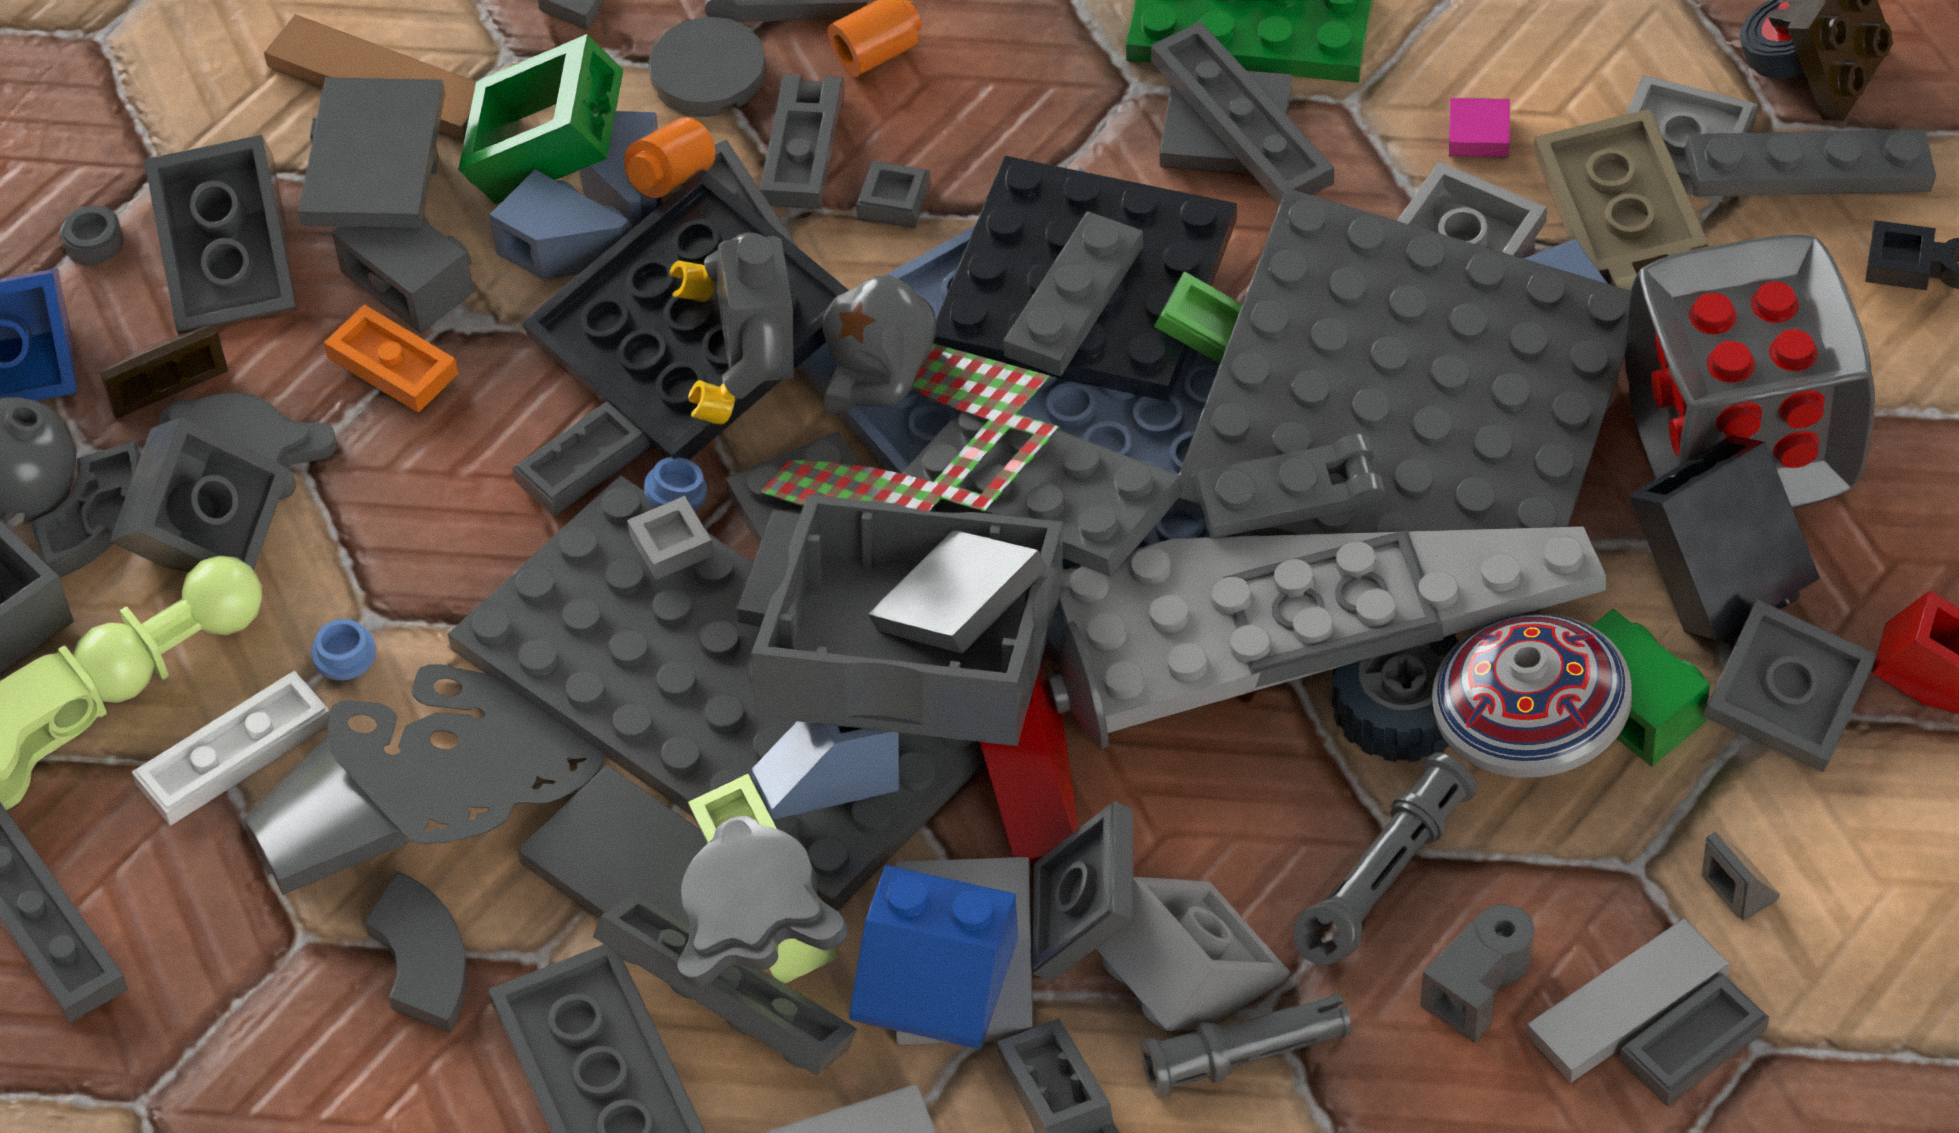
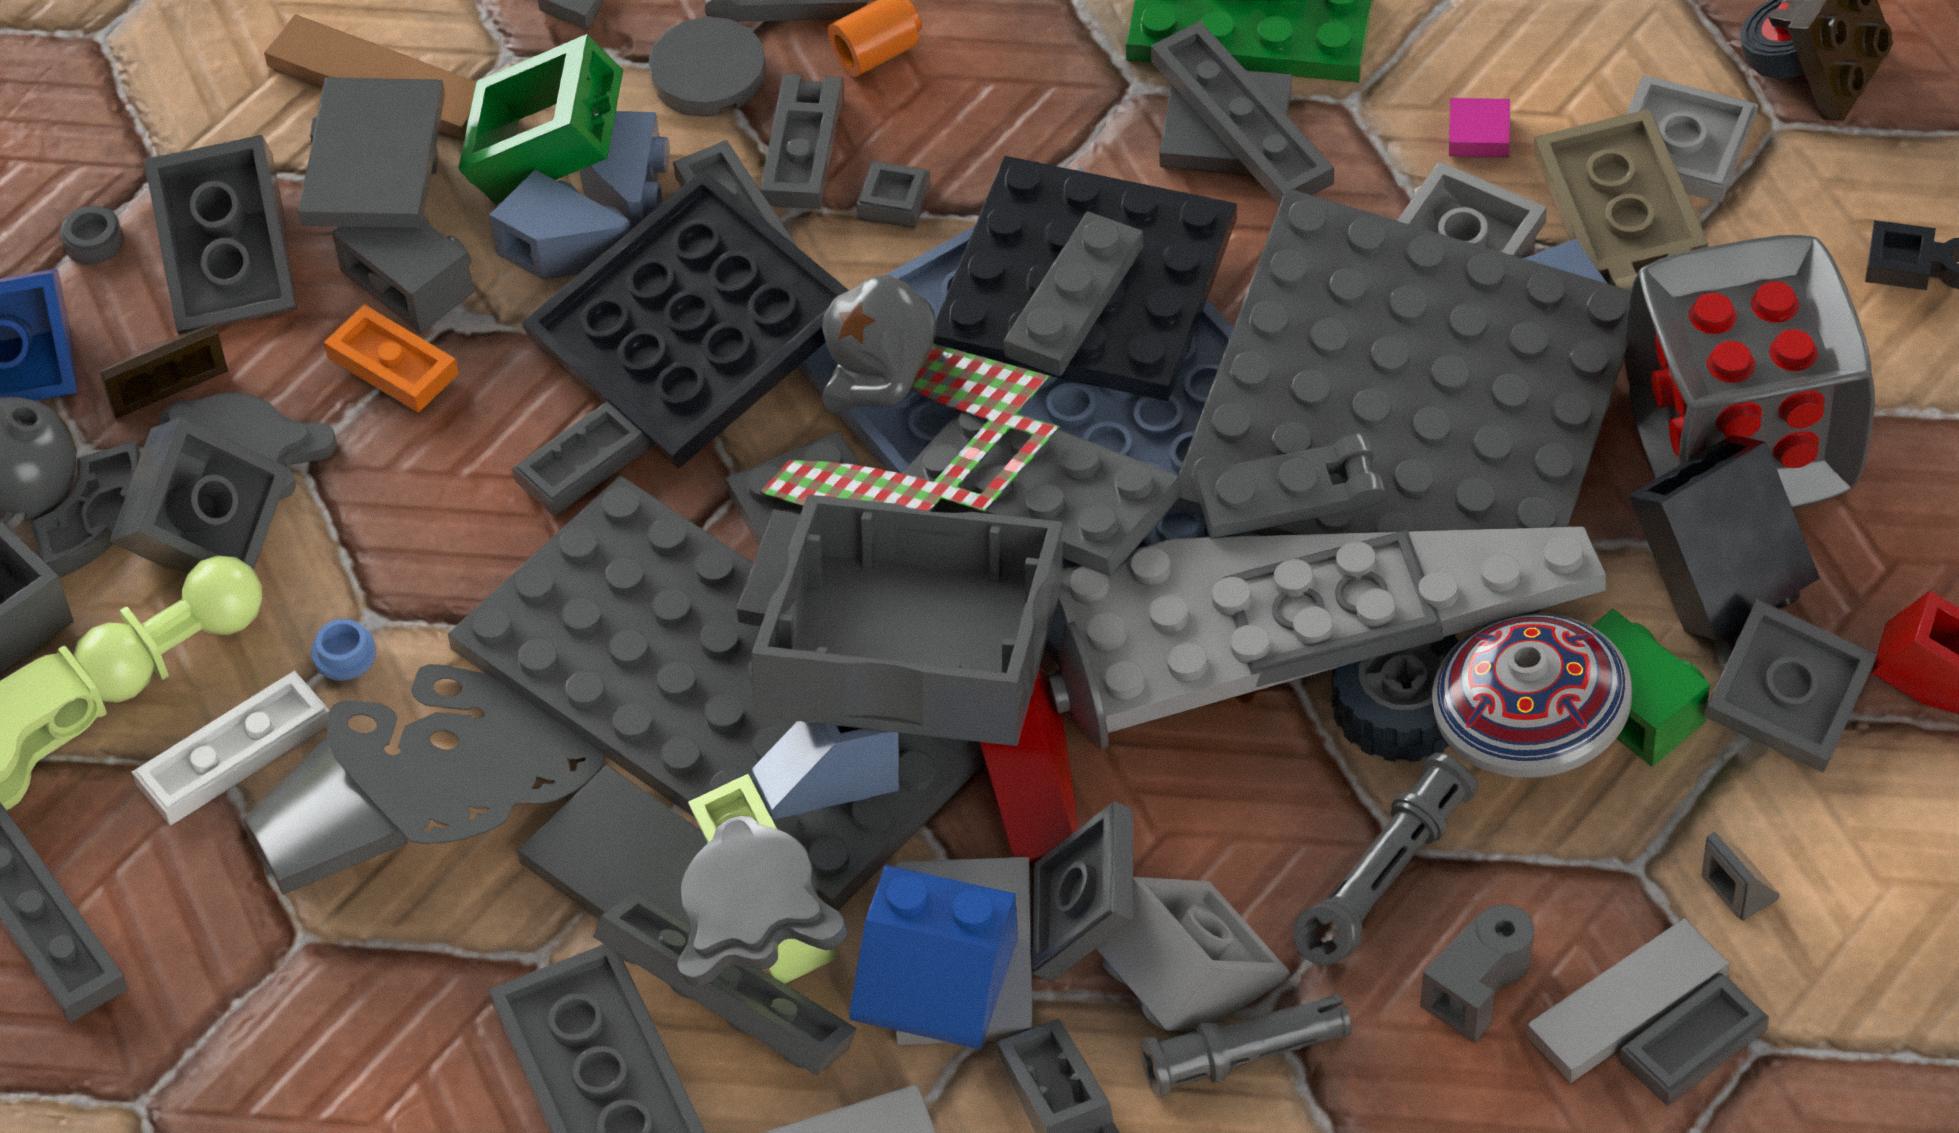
(426, 952): dark grey tile -> none
(669, 157): orange brick -> none
(670, 537): light grey plate -> none
(673, 480): medium blue plate -> none
(753, 314): dark grey torso -> none
(958, 591): tile -> none
(1199, 317): bright green tile -> none
(1809, 162): dark grey plate -> none

